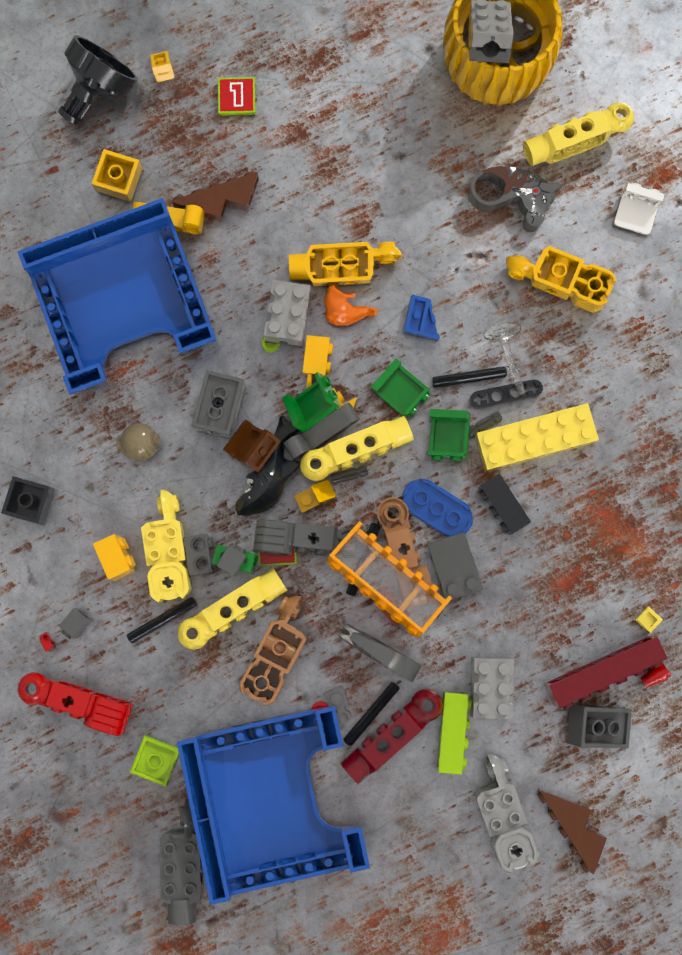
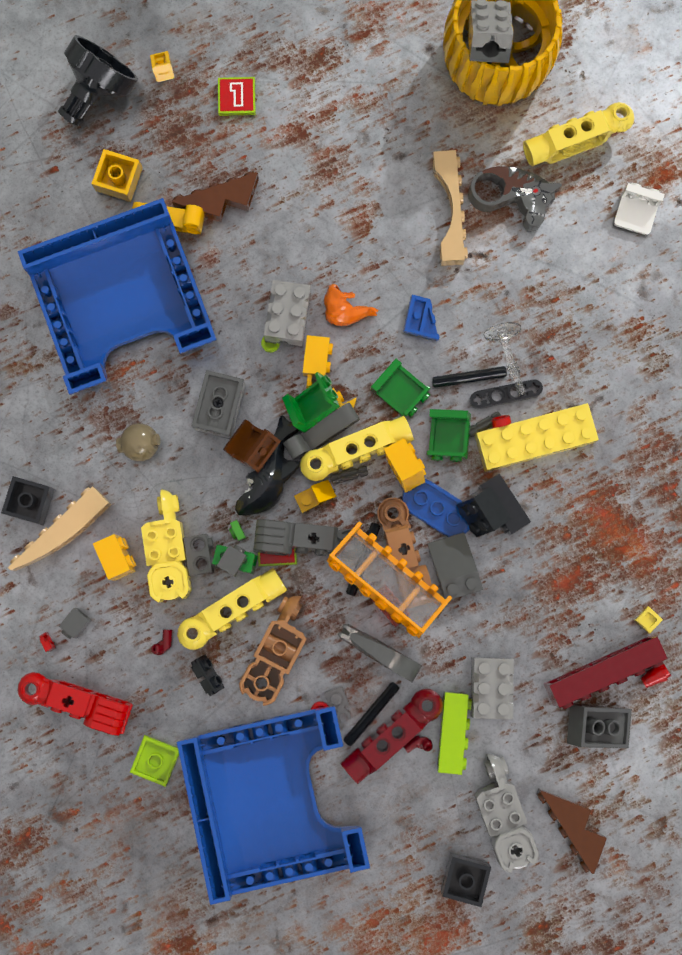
(65, 528): none -> tan slope
(161, 620): black axle -> none
(163, 645): none -> dark red arm
(181, 870): dark grey brick -> none
(203, 667): none -> black hinge
(236, 531): none -> bright green plate
(341, 263): yellow brick -> none
(405, 464): none -> yellow brick
(419, 742): none -> dark red arm
(446, 172): none -> tan arch
(465, 879): none -> black brick
(483, 512): none -> black brick
(501, 421): none -> red tile
(565, 277): yellow brick -> none

